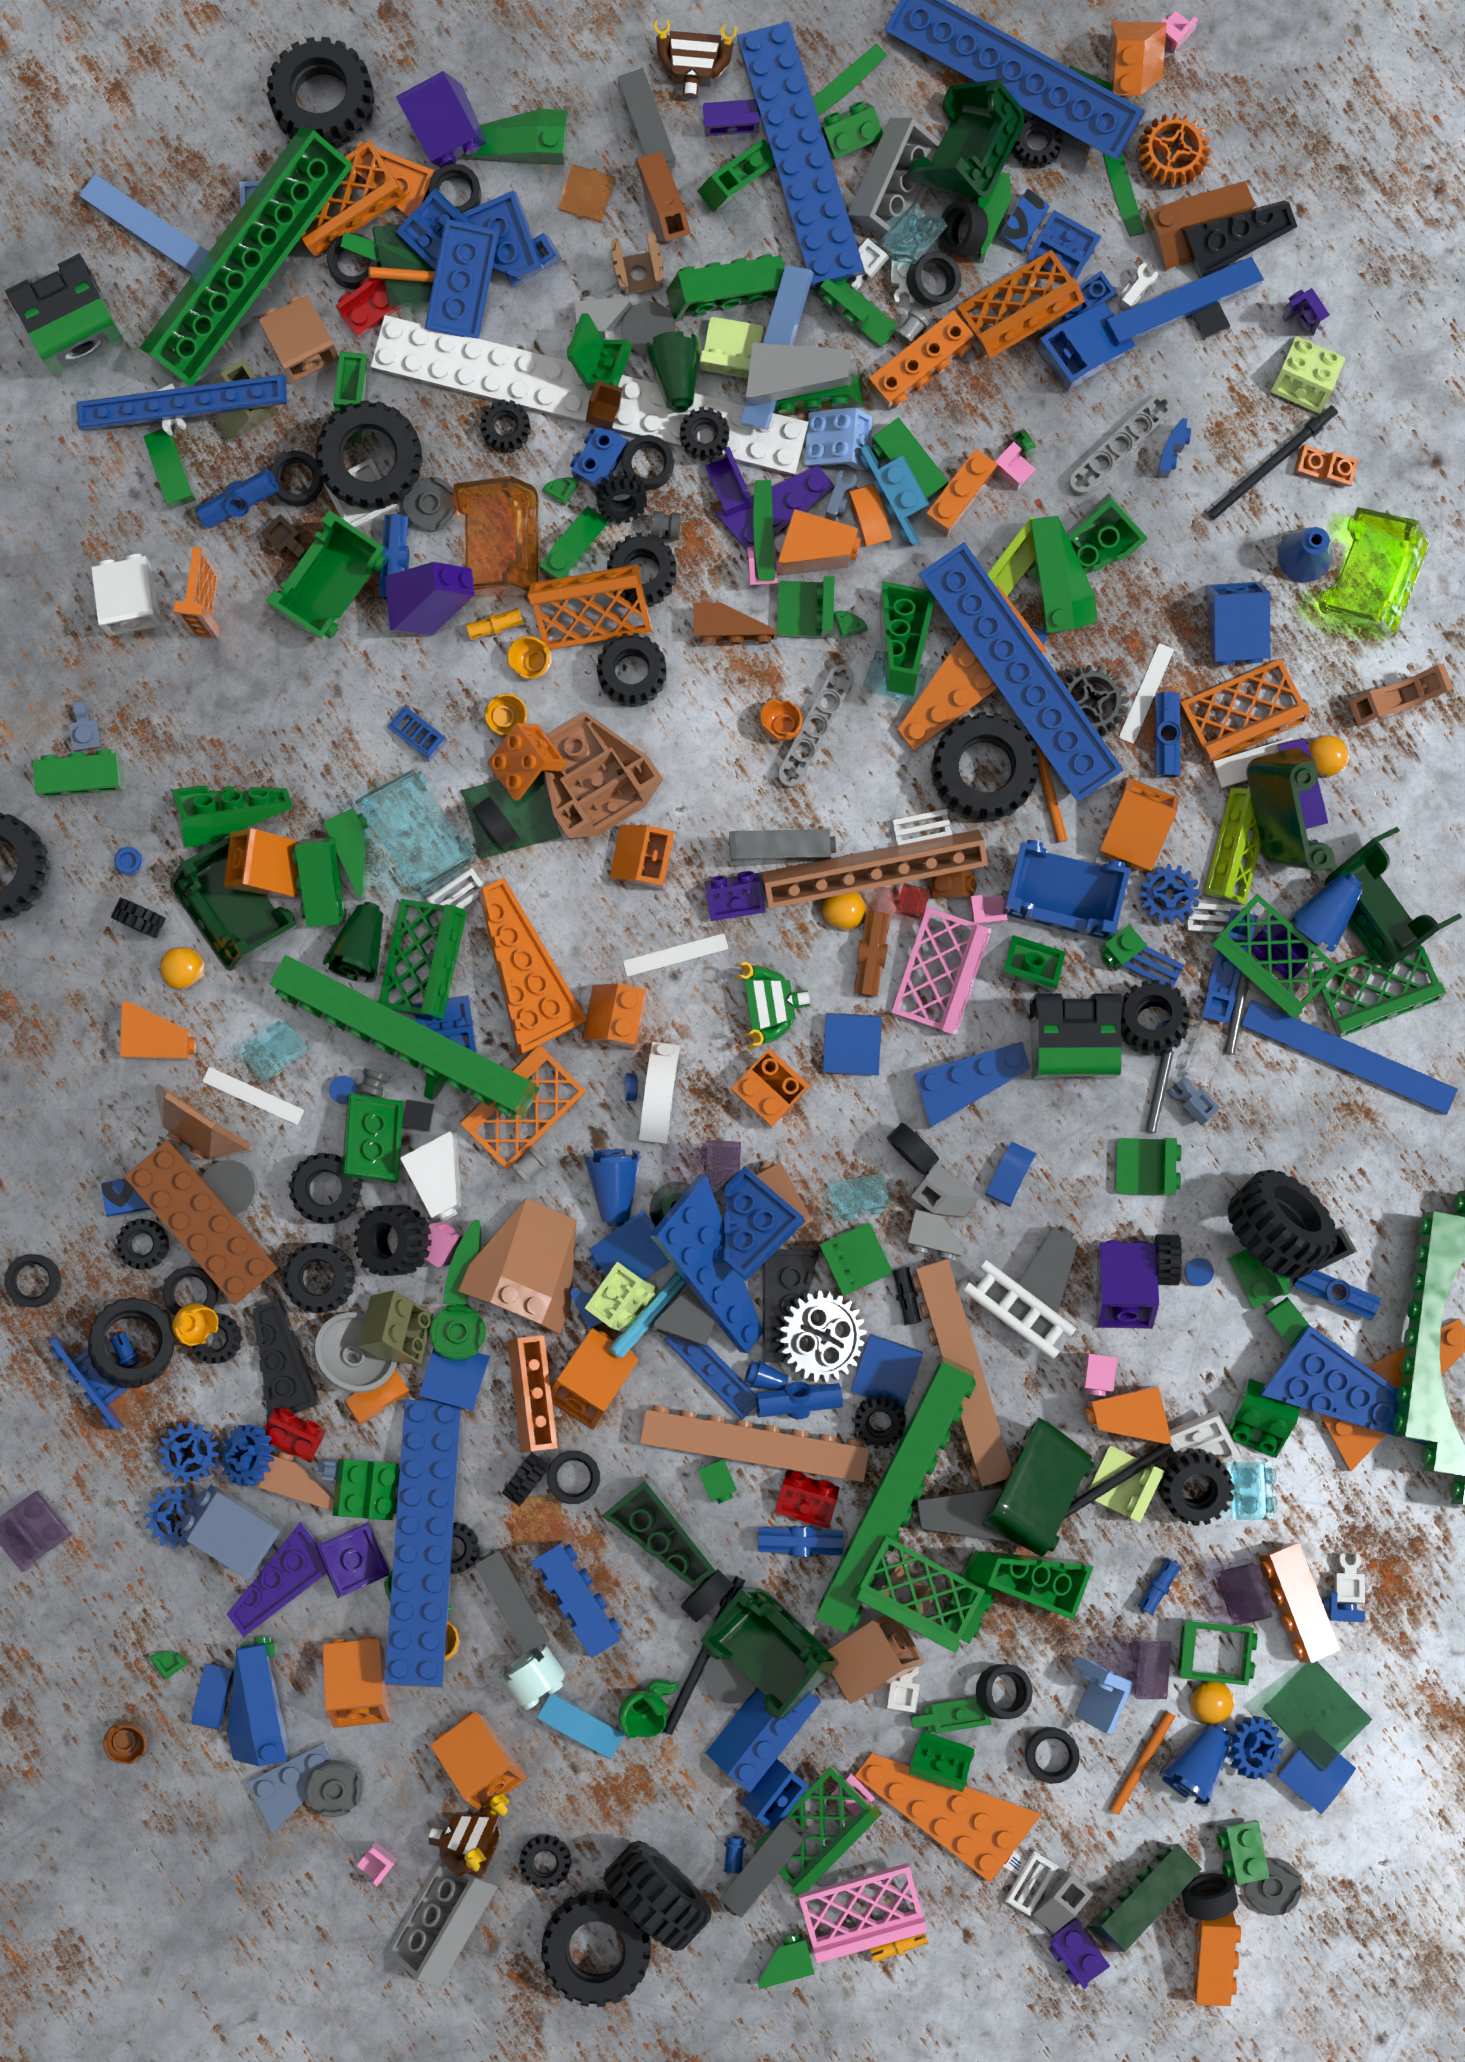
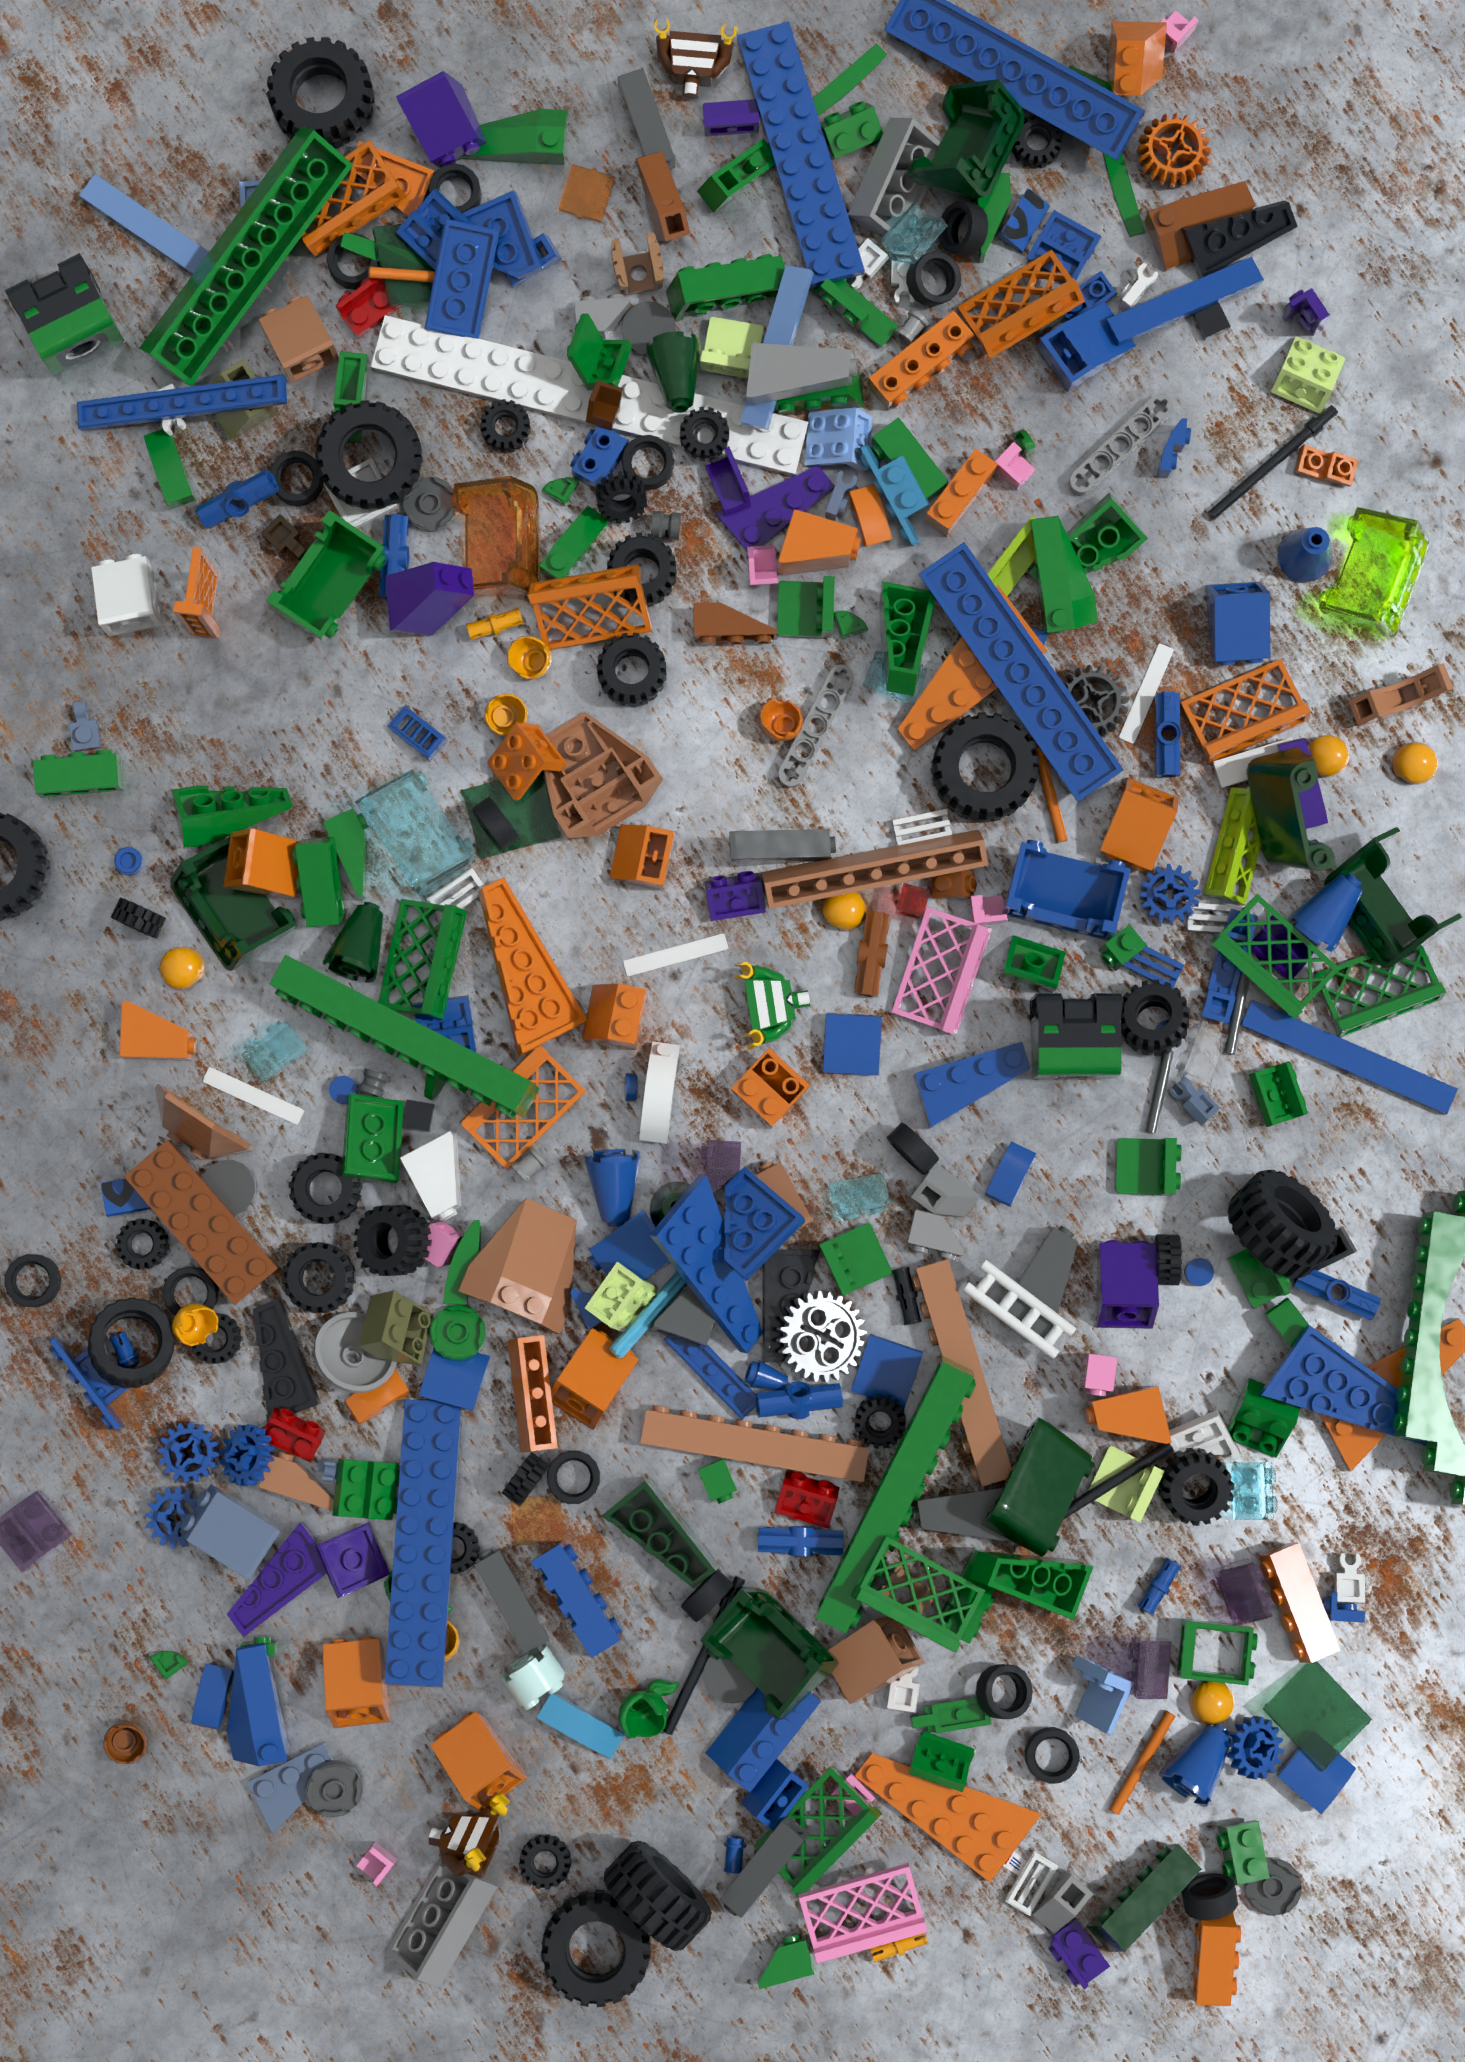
(763, 530): green sticker -> none
(1278, 1094): none -> green bracket
(1415, 762): none -> light orange hair

